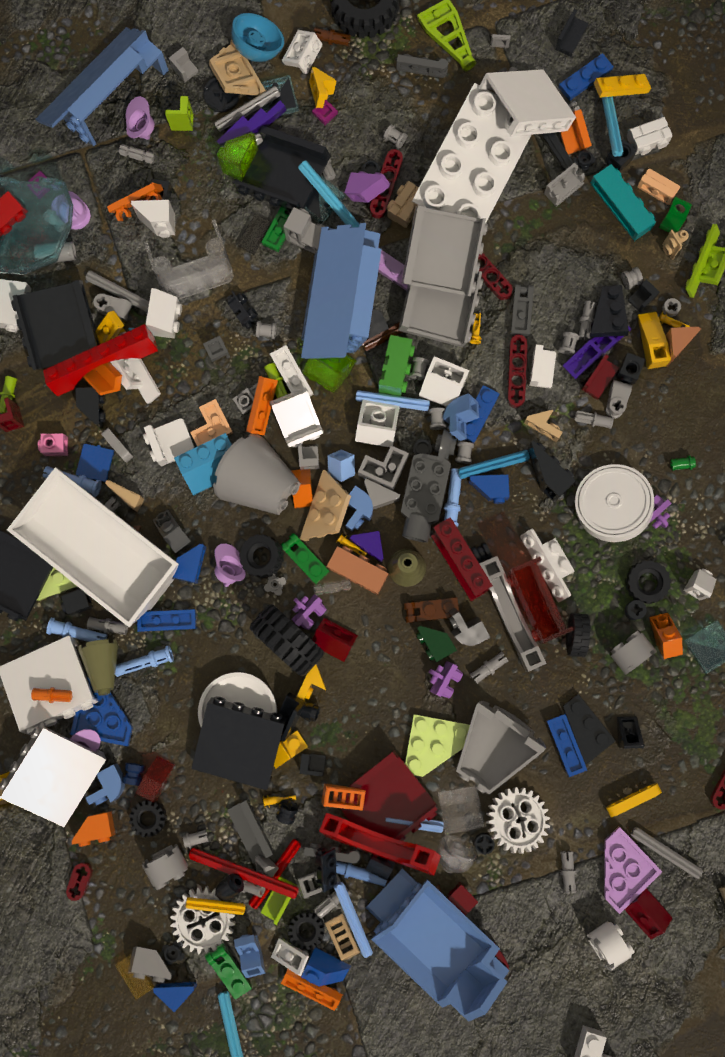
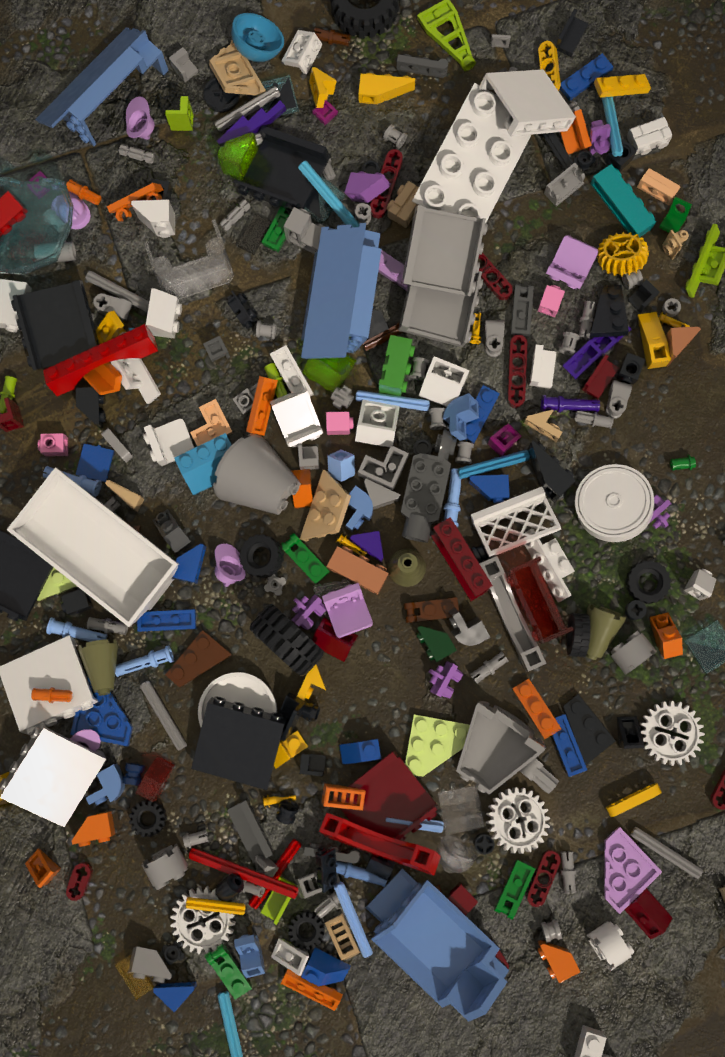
(41, 868): none -> orange slope
(83, 192): none -> orange axle
(163, 715): none -> light grey axle
(197, 659): none -> reddish brown wing
(235, 215): none -> light grey axle
(339, 423): none -> bright pink brick
(342, 397): none -> light grey gear
(347, 610): none -> lavender bracket
(360, 751): none -> blue slope
(366, 210): none -> light grey bush
(380, 88): none -> yellow slope
(494, 335): none -> light grey piece
(504, 439): none -> magenta slope
(513, 507): none -> white fence
(515, 888): none -> green plate
(532, 890): none -> dark red beam
(536, 709): none -> orange plate
(537, 773): none -> light grey piece
(544, 61): none -> yellow beam
(551, 300): none -> bright pink brick
(551, 930): none -> light grey wheel
(560, 403): none -> dark purple pin
(560, 960): none -> orange slope
(572, 262): none -> lavender bracket
(599, 137): none -> medium lavender hips
(604, 627): none -> olive cone
(622, 254): none -> yellow gear
(667, 750): none -> white gear

